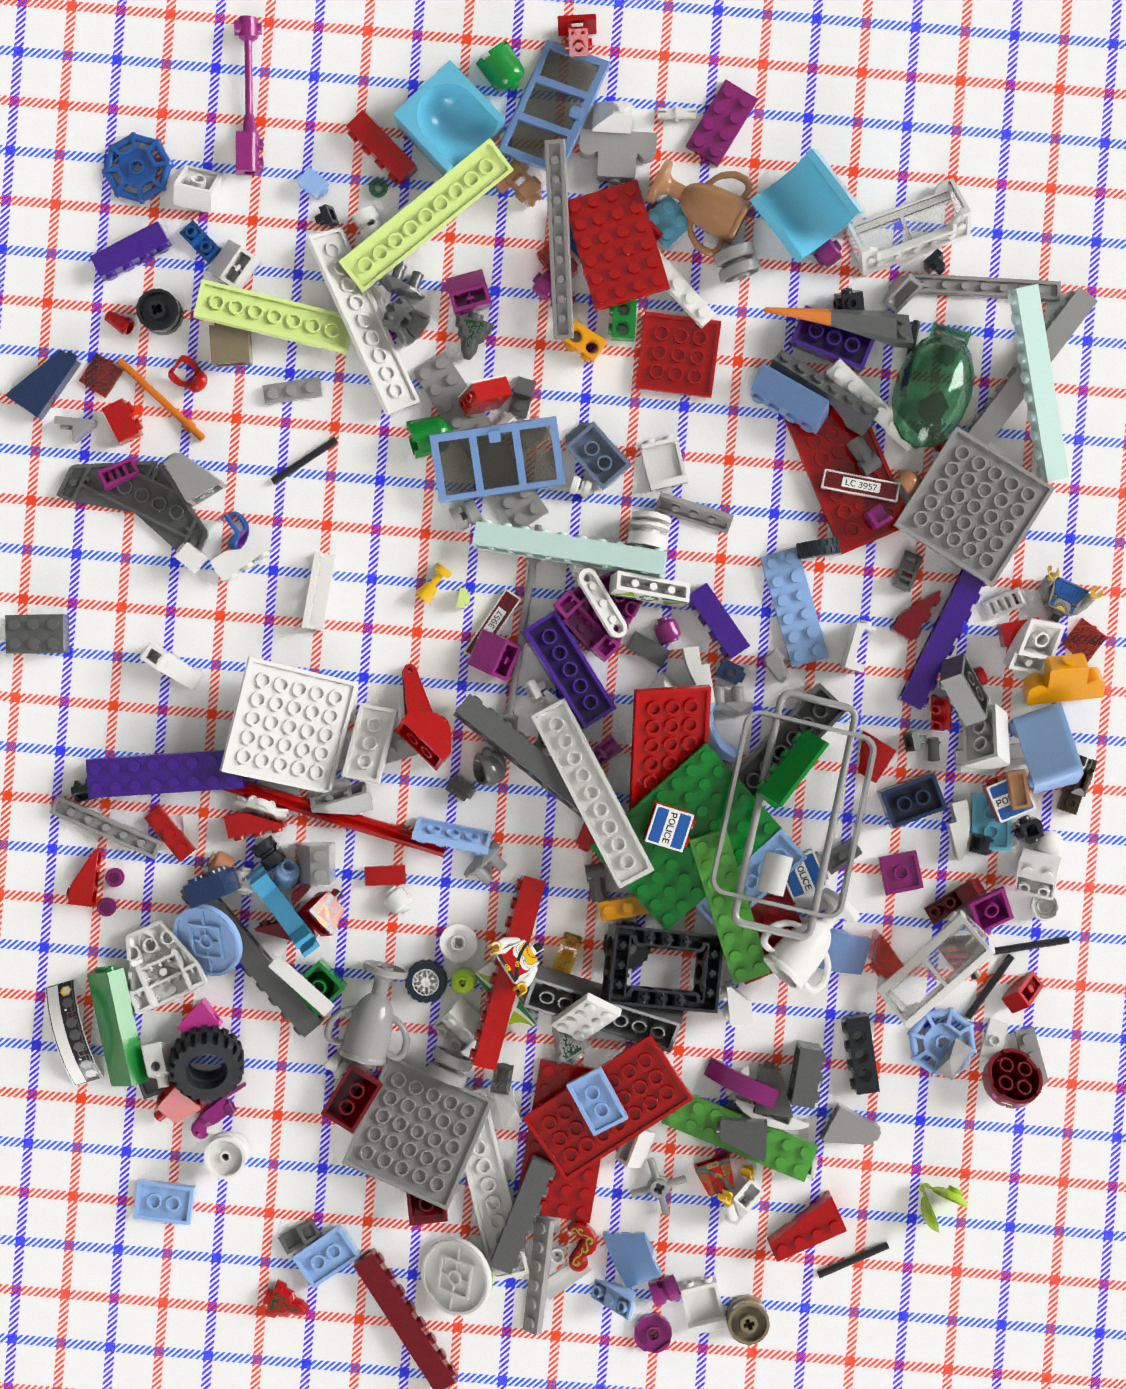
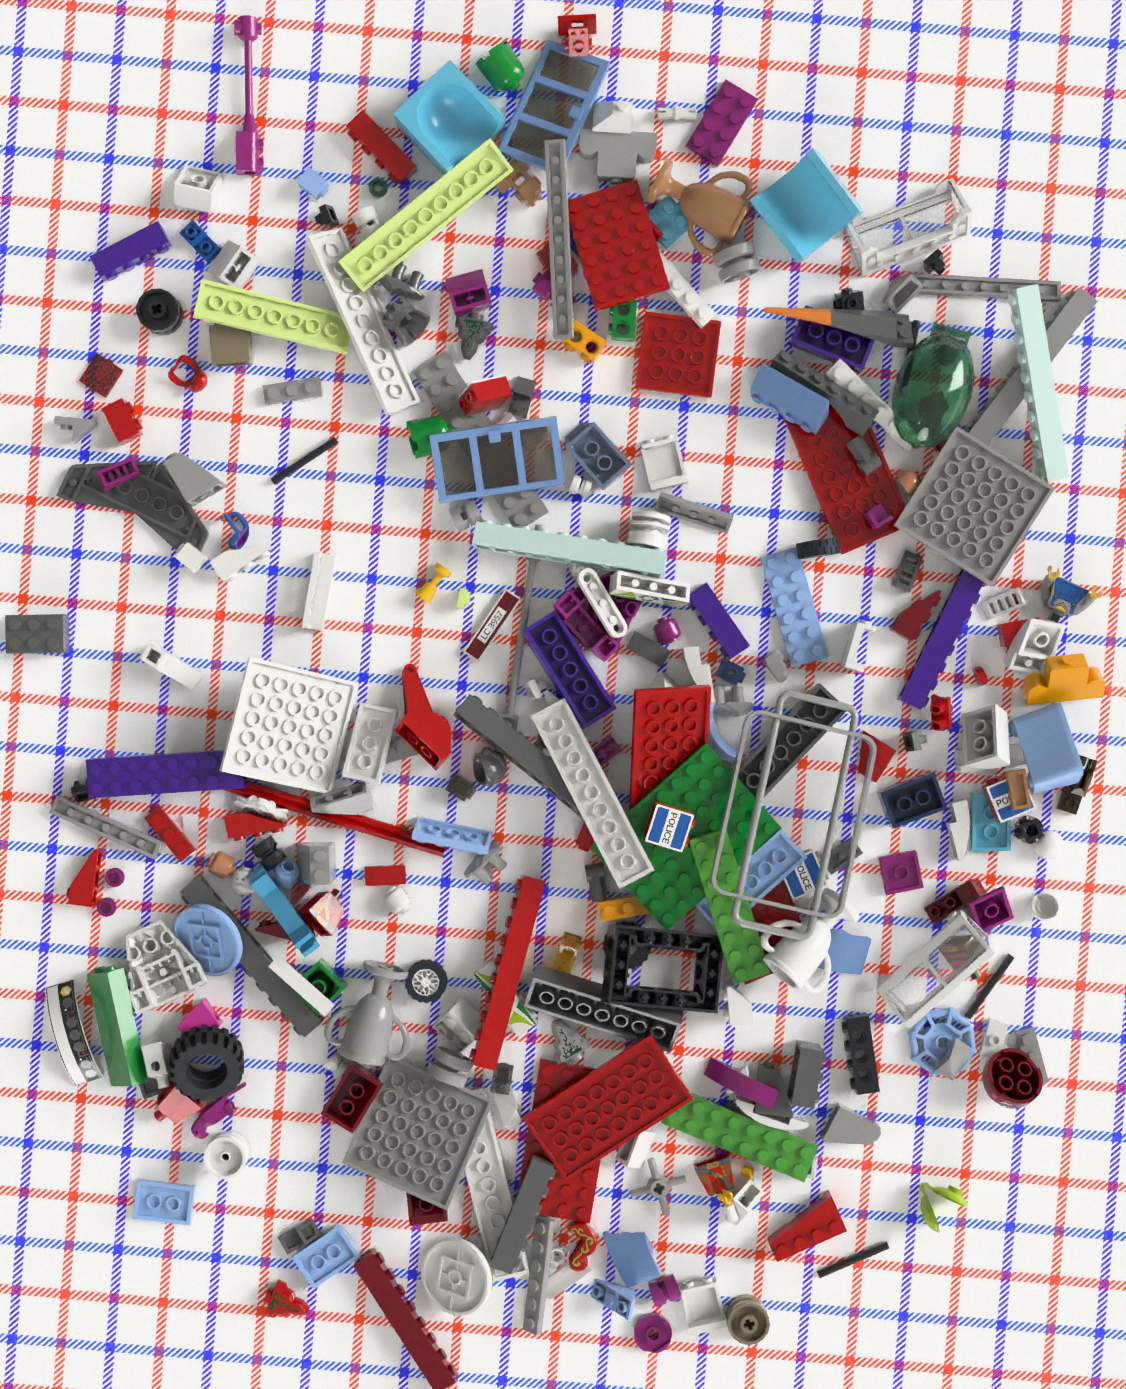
(45, 384): dark blue slope -> none
(120, 322): red cone -> none
(145, 175): blue plate -> none
(187, 424): orange bar -> none
(211, 886): dark blue brick -> none
(456, 952): white dish -> none
(466, 974): lime head -> none
(494, 654): magenta slope -> none
(517, 960): torso -> none
(585, 1017): white plate -> none
(597, 1101): light blue plate -> none
(744, 1134): dark grey slope -> none
(774, 874): white brick -> none
(791, 768): green slope -> none
(828, 253): magenta head -> none
(860, 485): tile -> none
(882, 957): clear red slope -> none
(933, 749): dark grey pin -> none
(964, 690): brick -> none
(980, 844): black tile -> none
(1022, 992): red slope -> none
(1032, 945): black bar -> none
(1037, 874): white slope -> none
(1084, 639): clear red piece -> none

